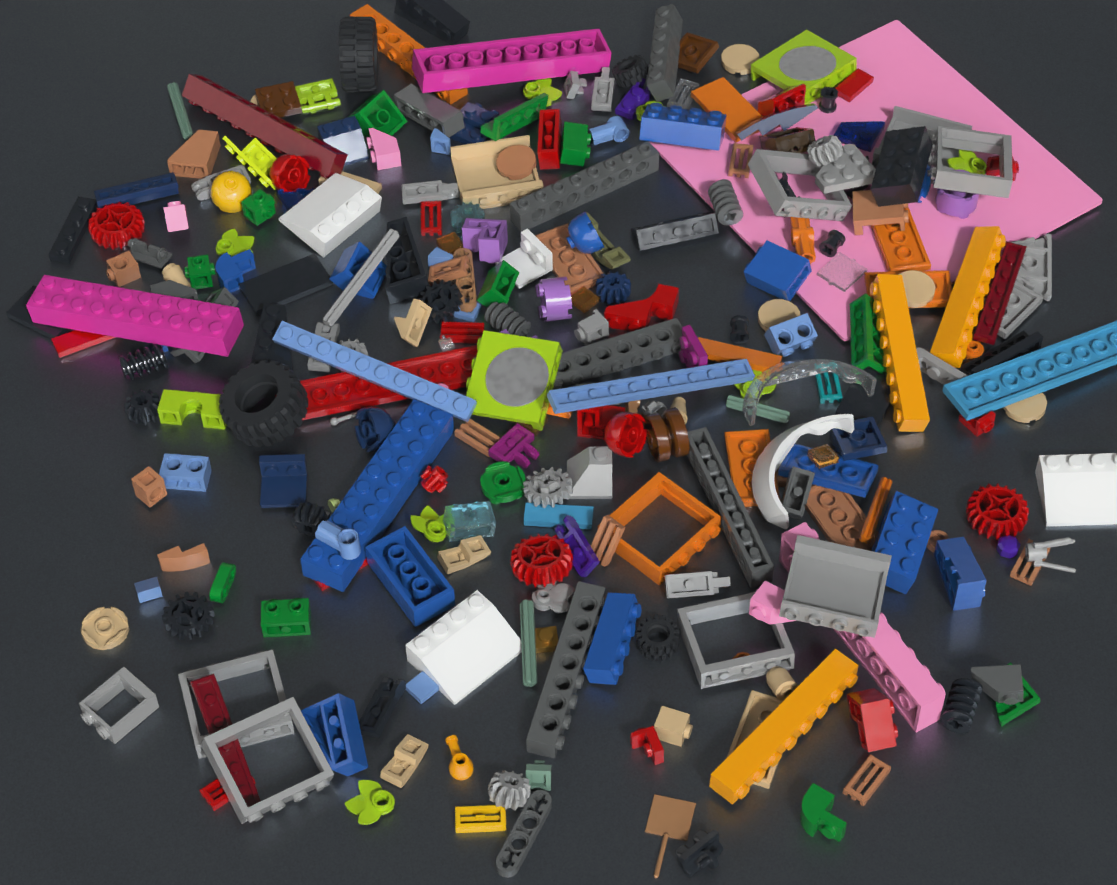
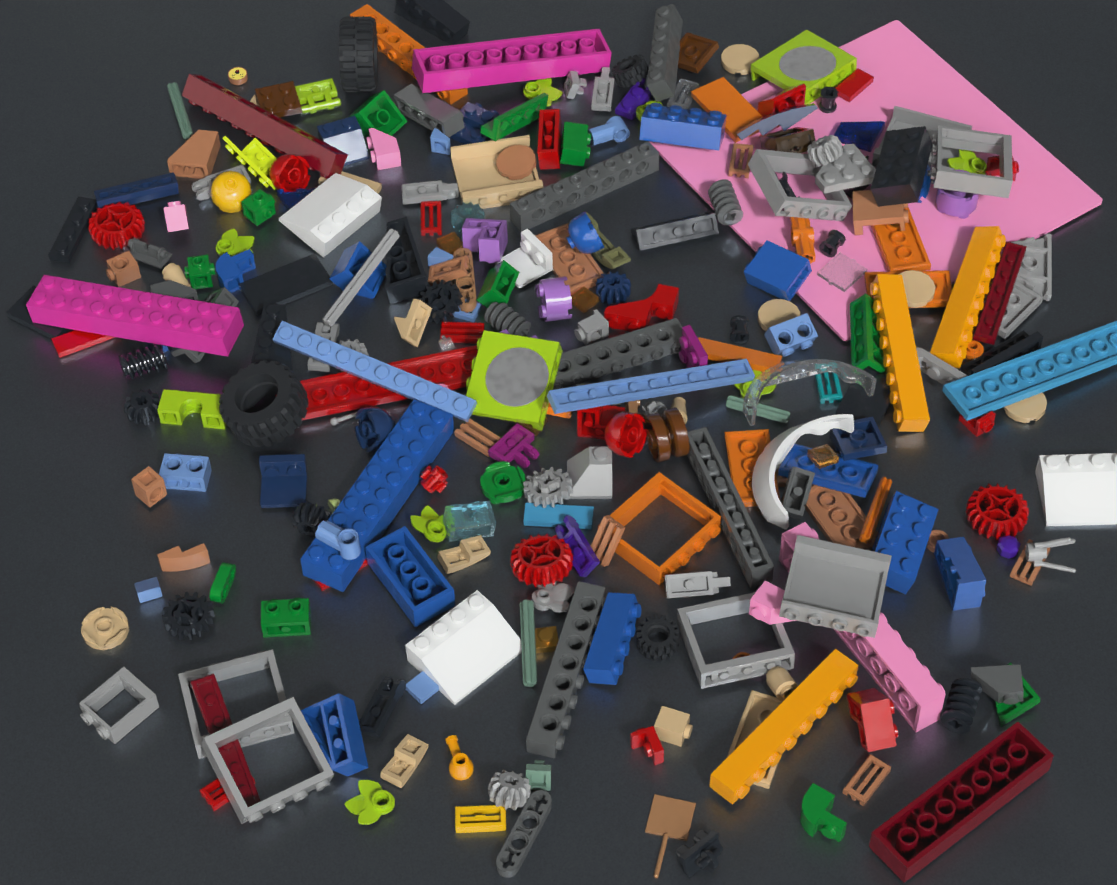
(237, 76): none -> tile
(960, 801): none -> dark red brick

